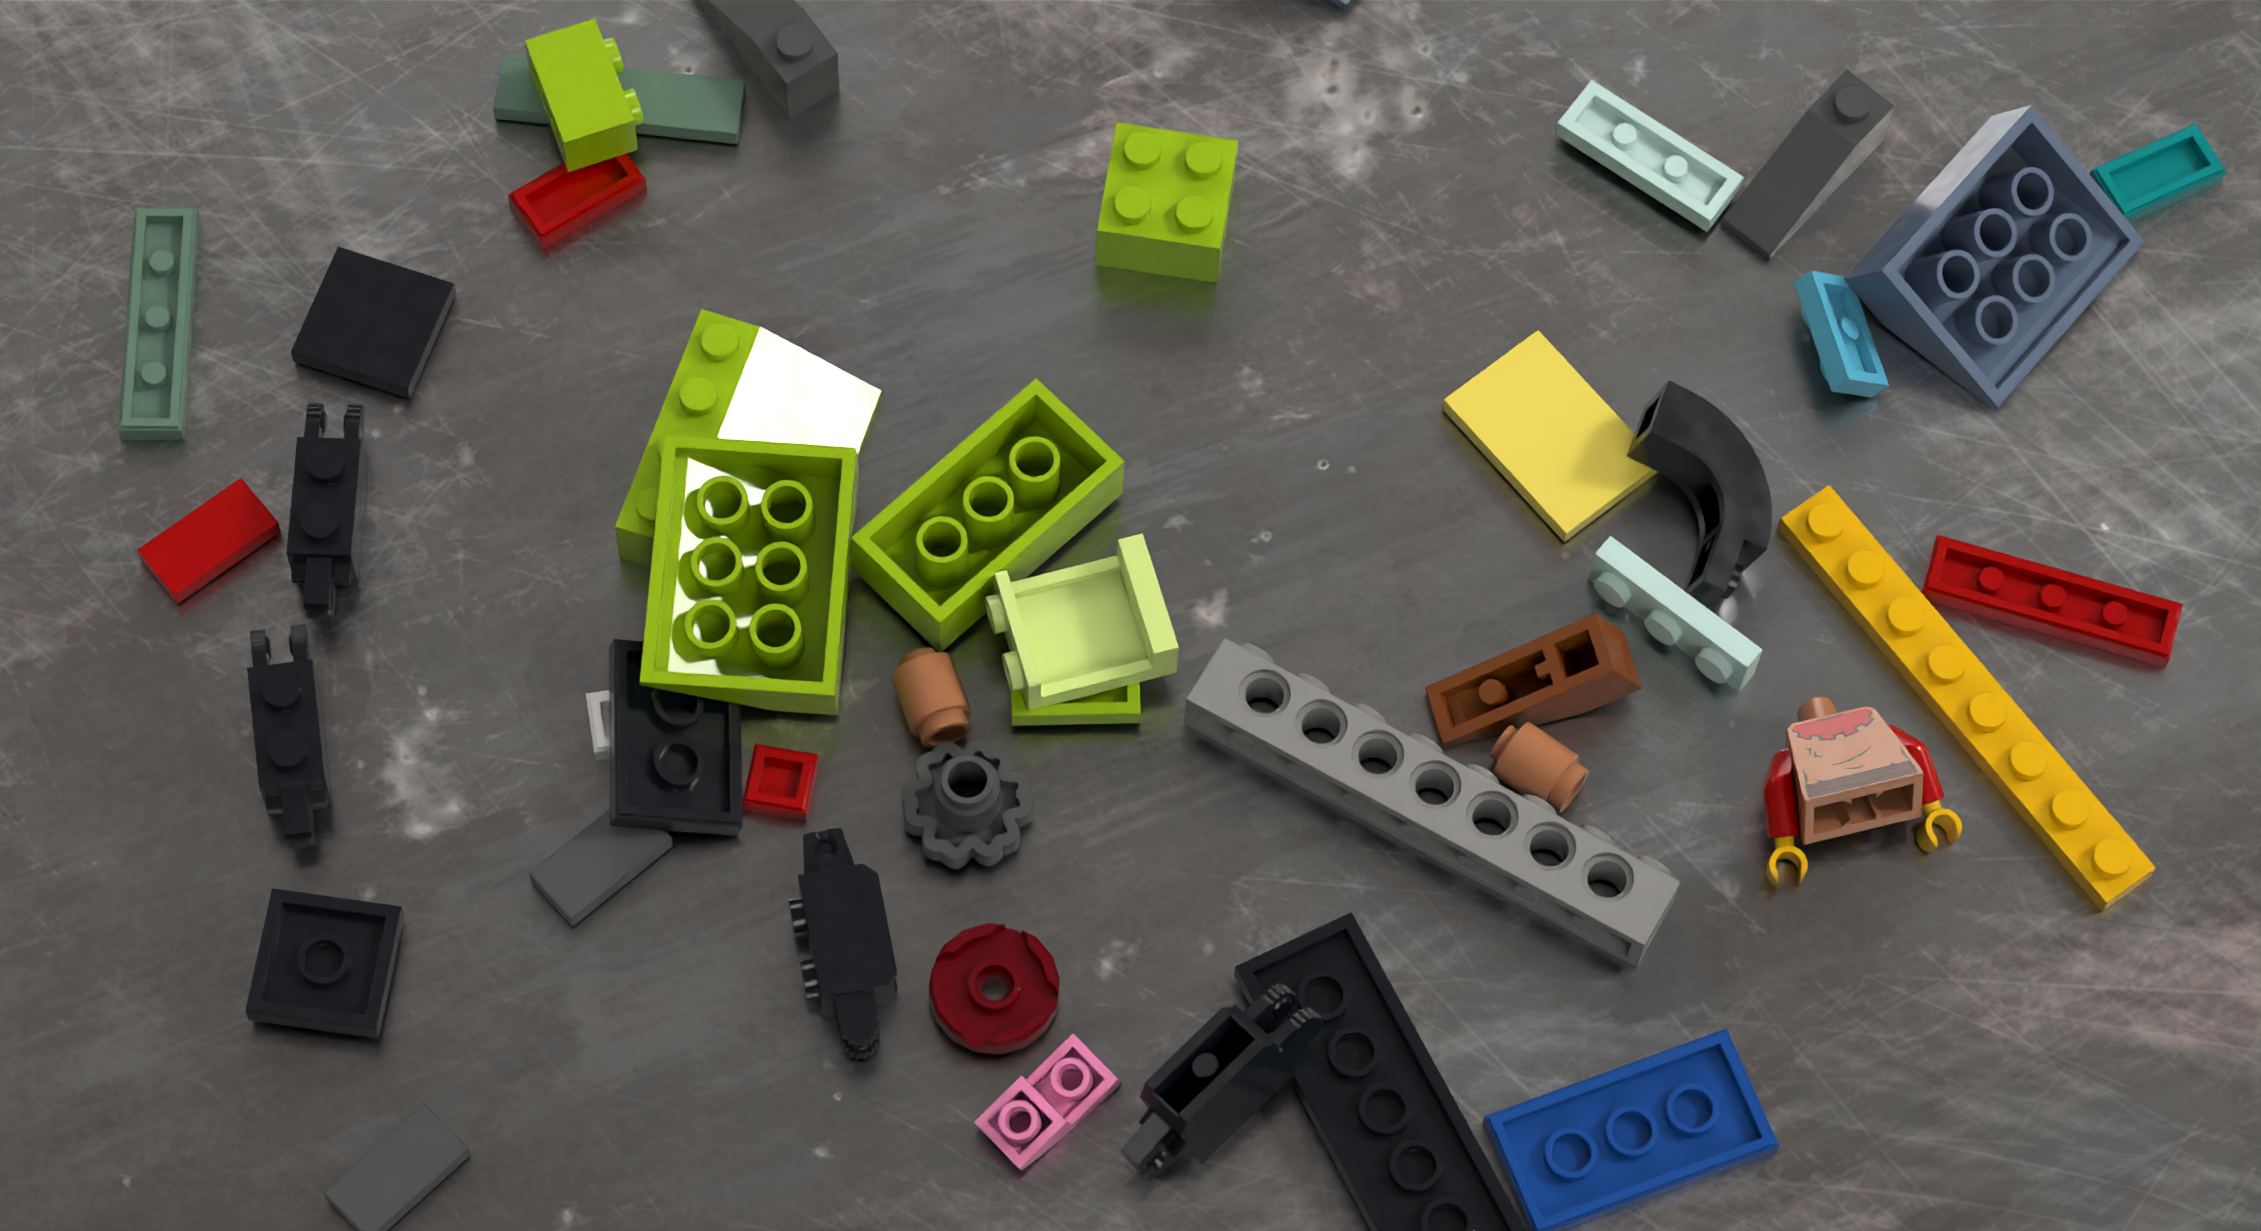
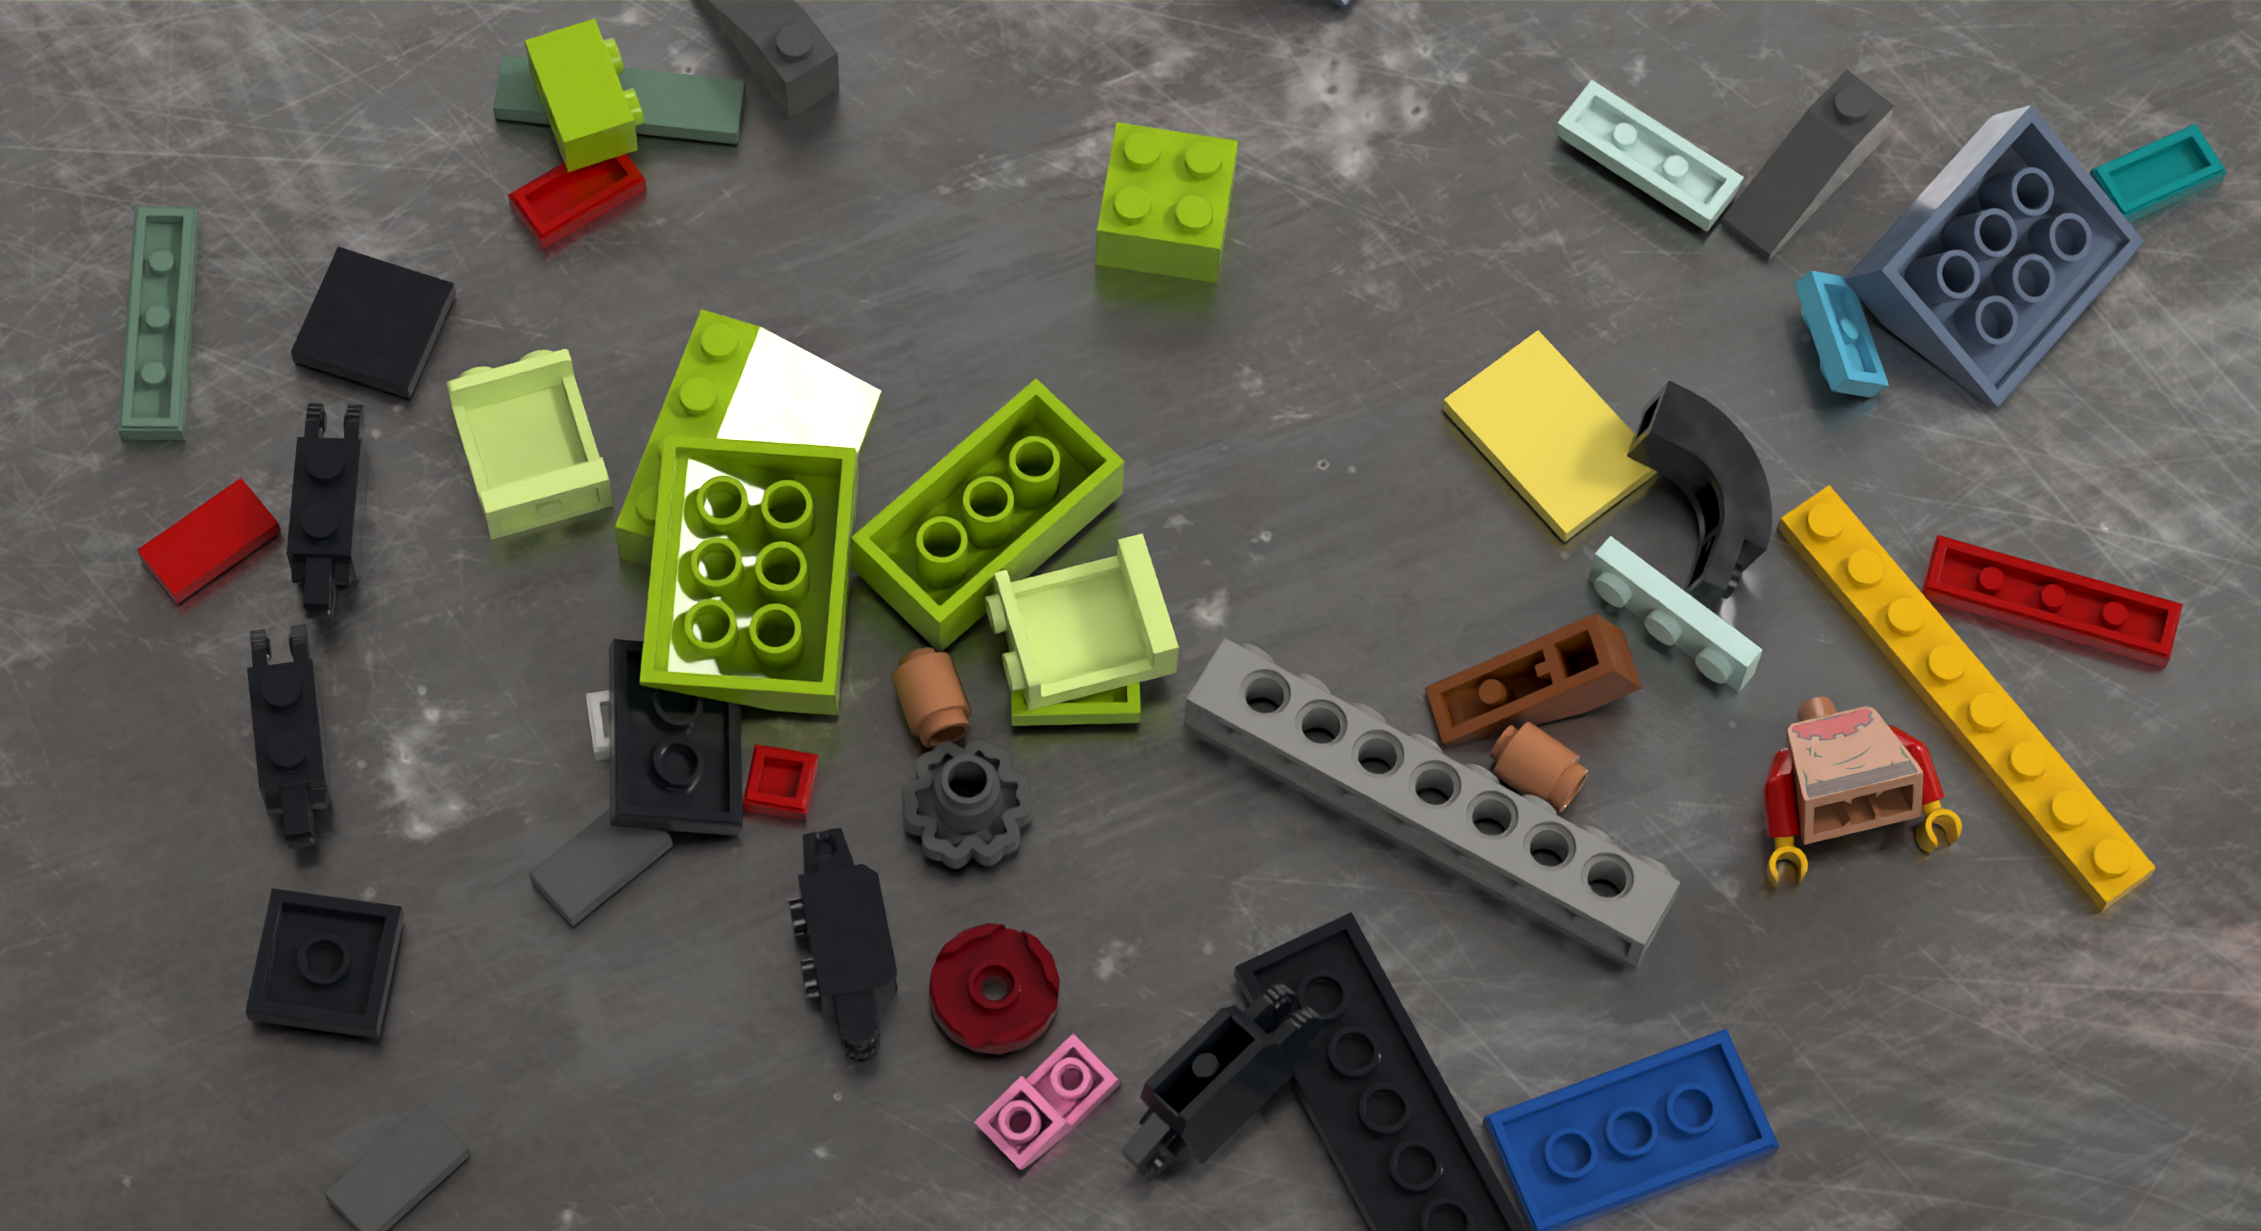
(528, 443): none -> yellowish green panel

